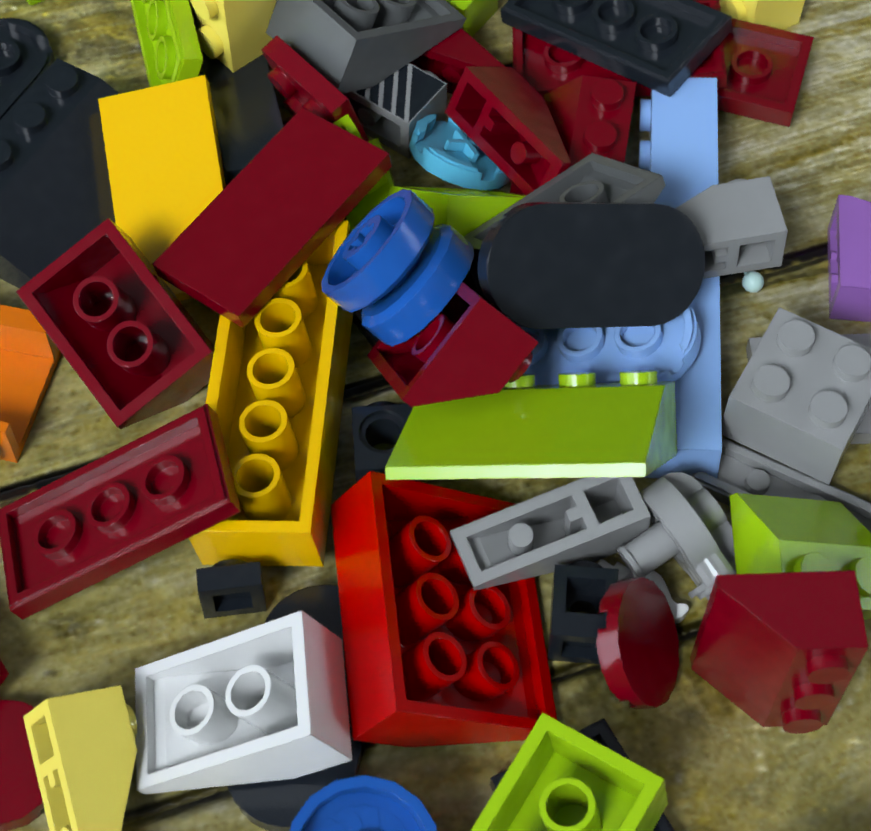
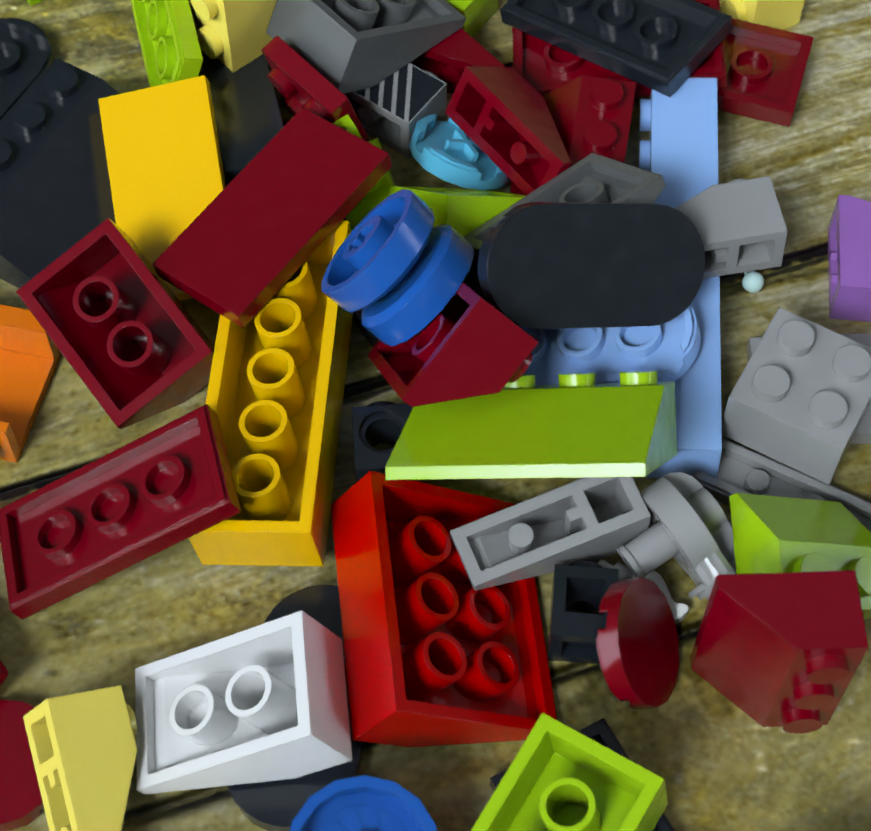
(231, 588): black plate -> none

